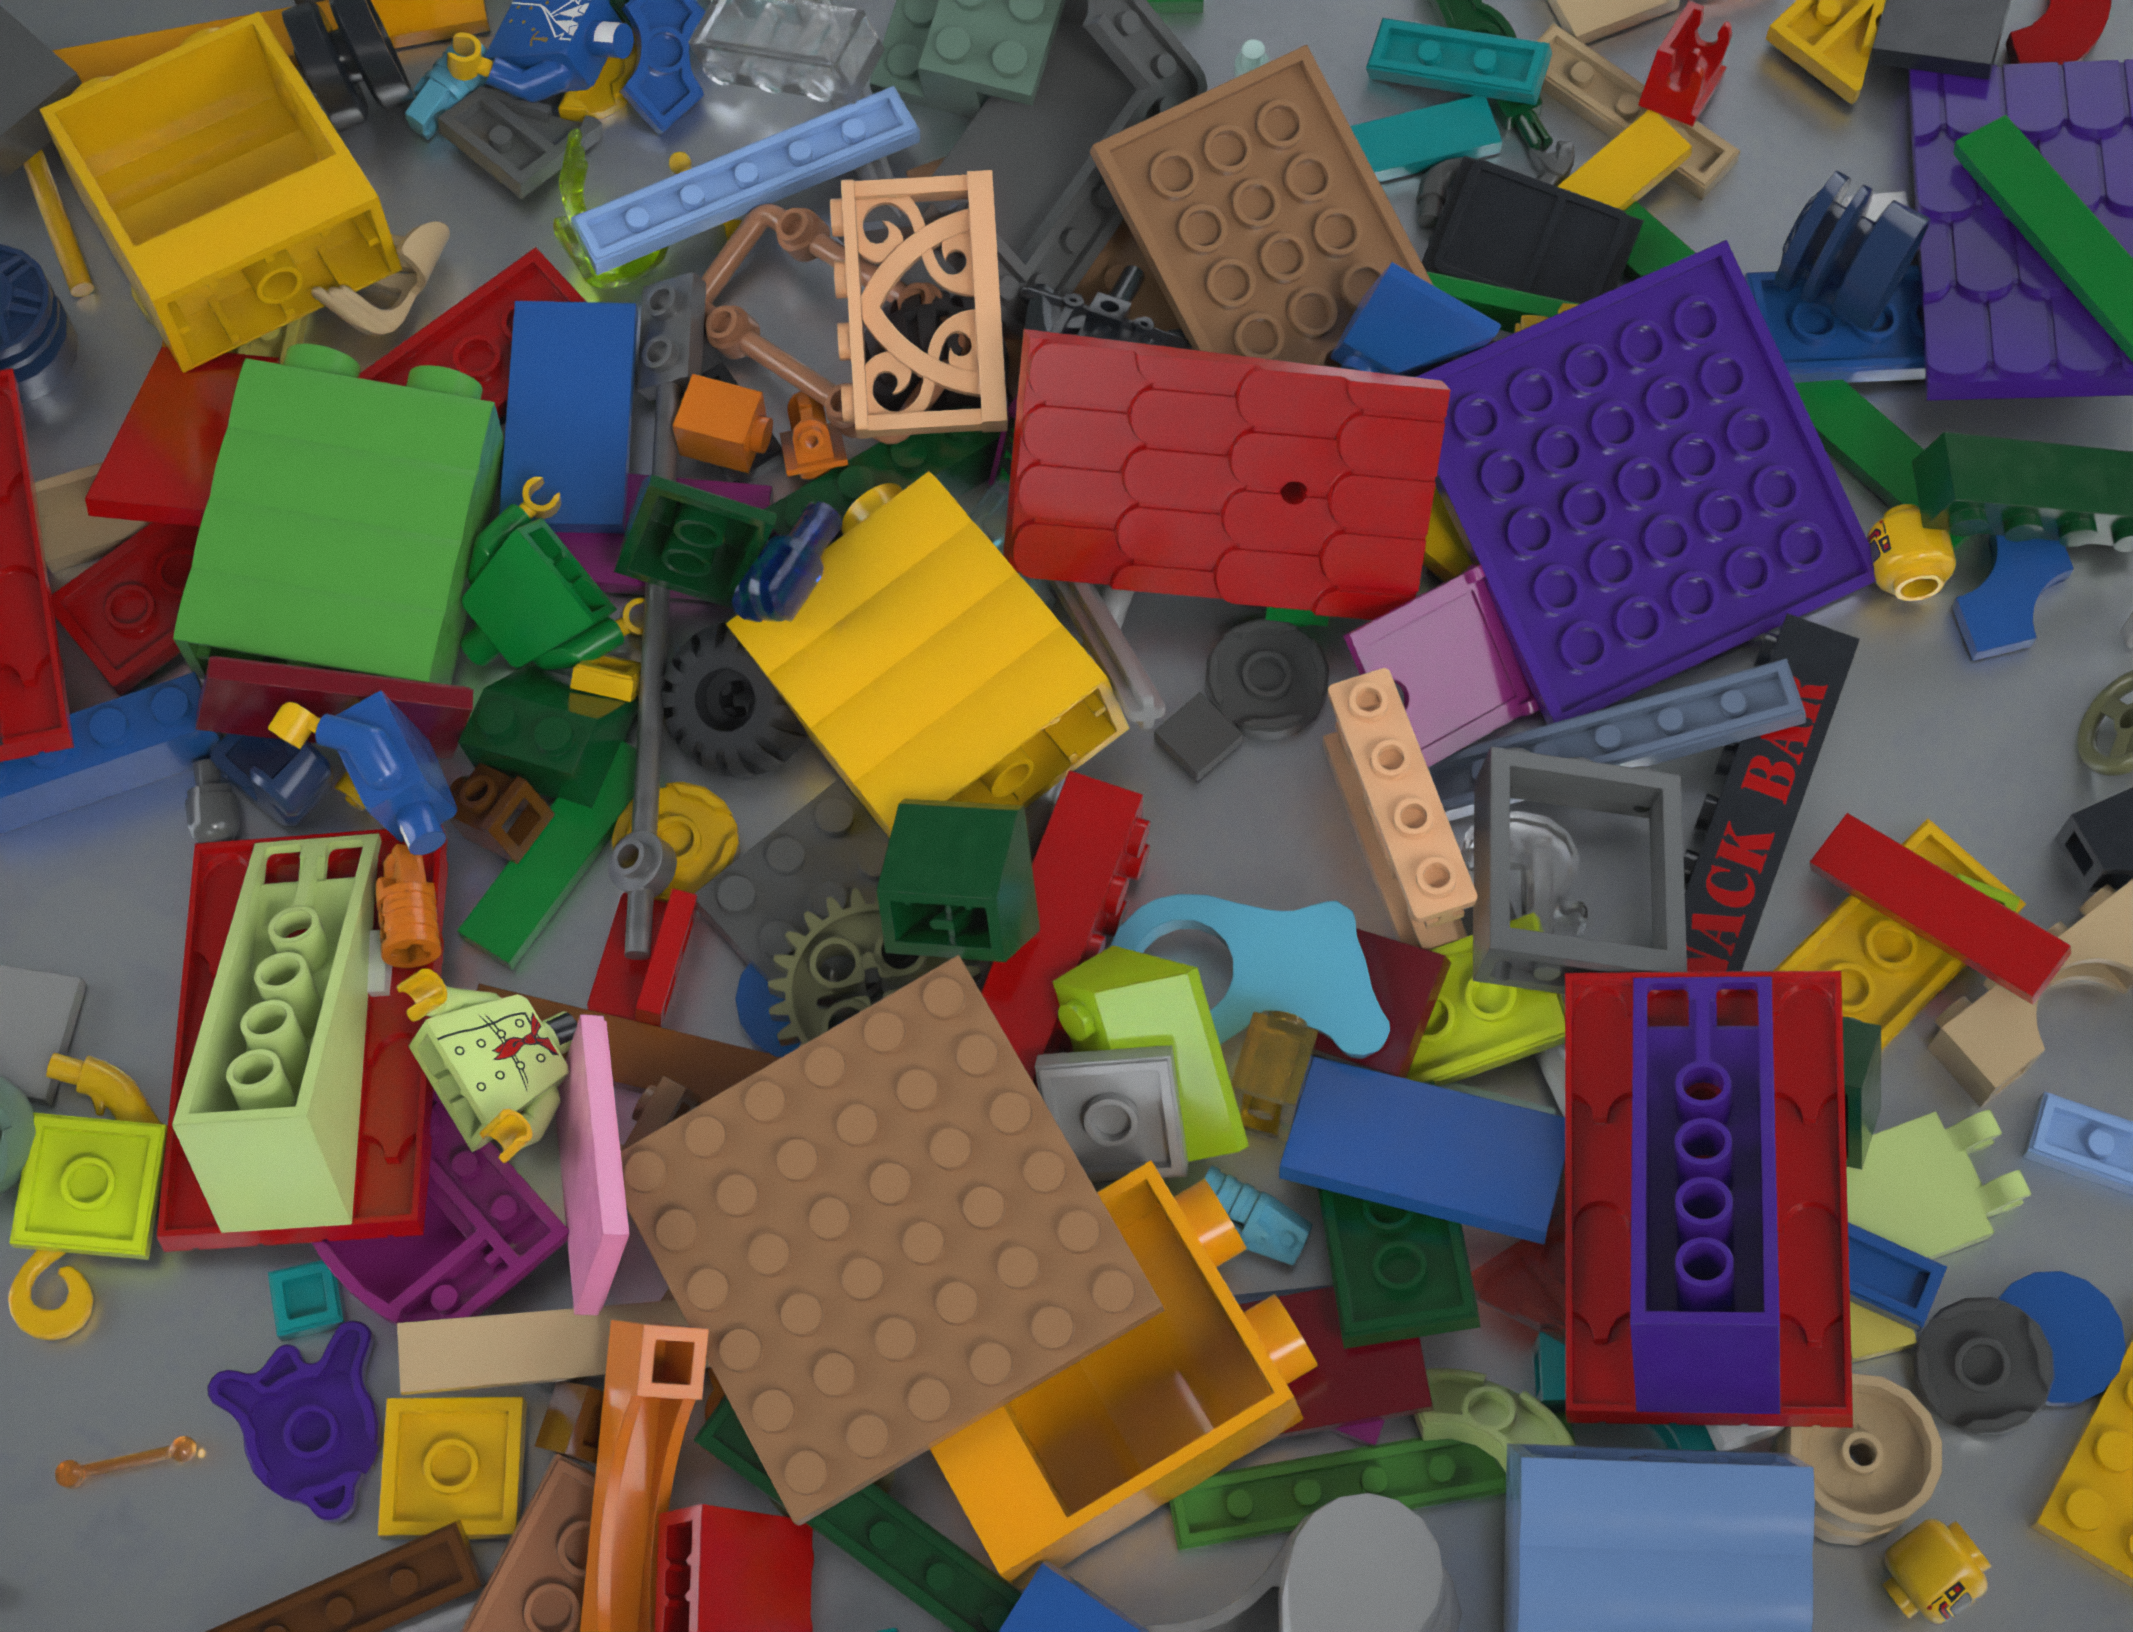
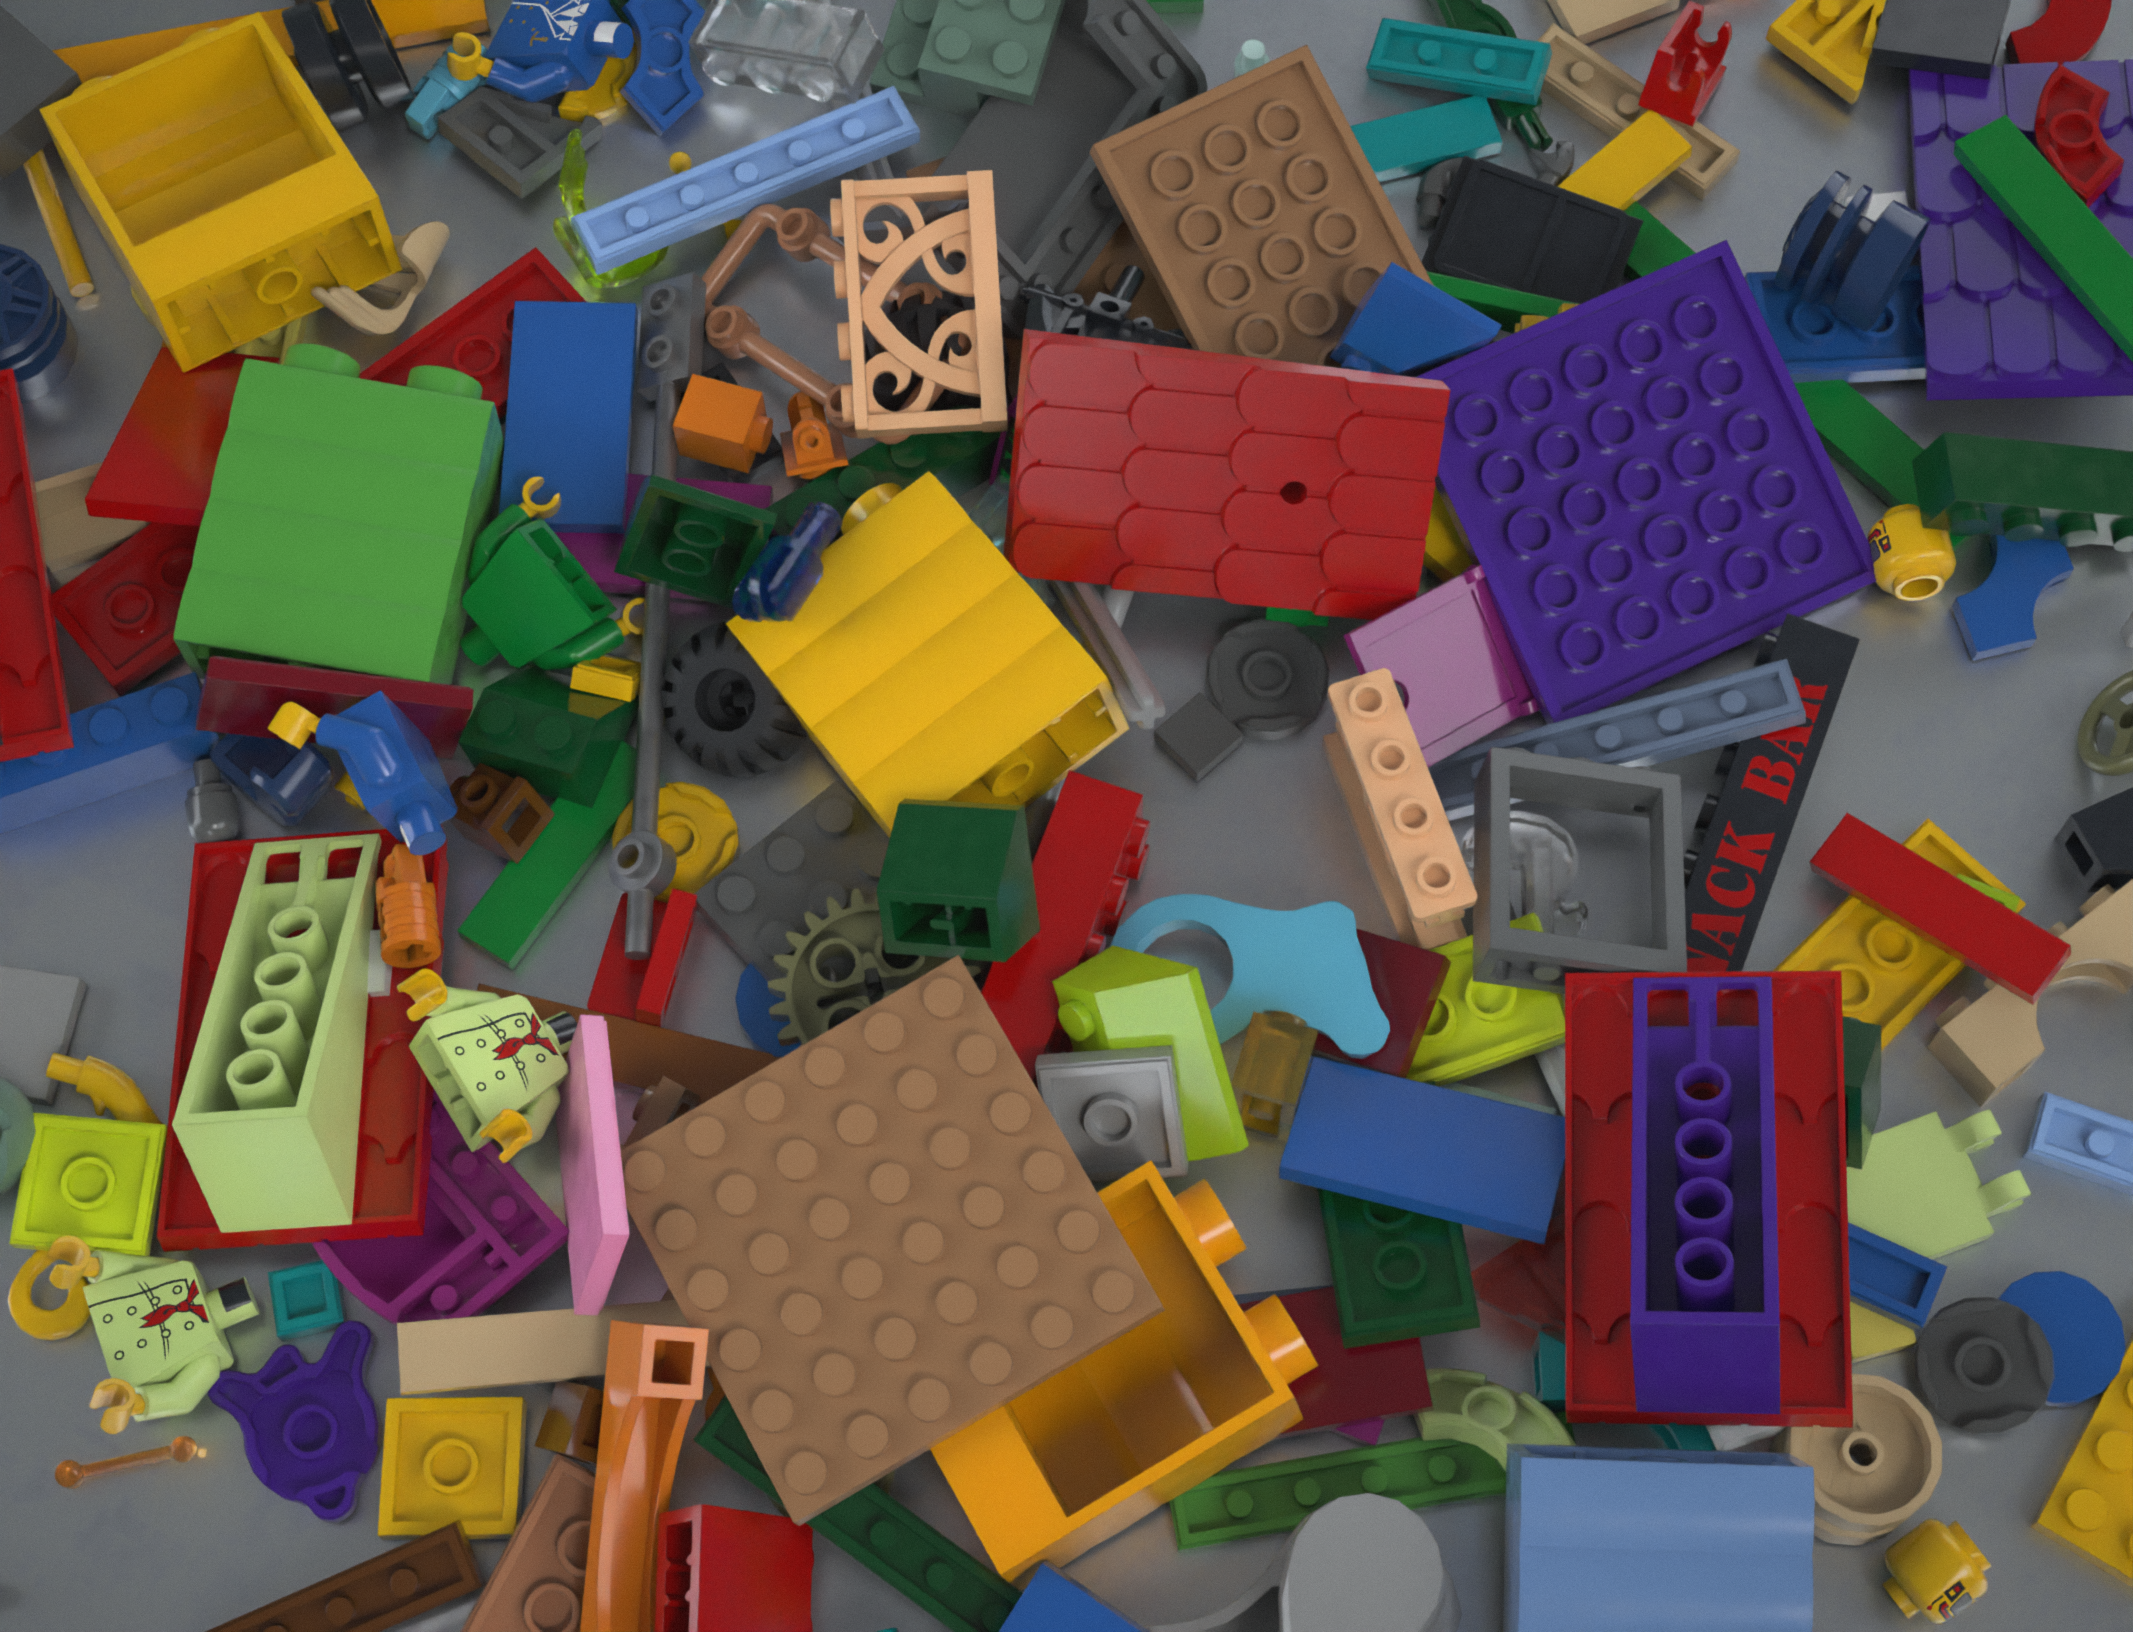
(154, 1328): none -> yellowish green torso
(1260, 1219): medium azure hinge -> none
(2070, 134): none -> red tile

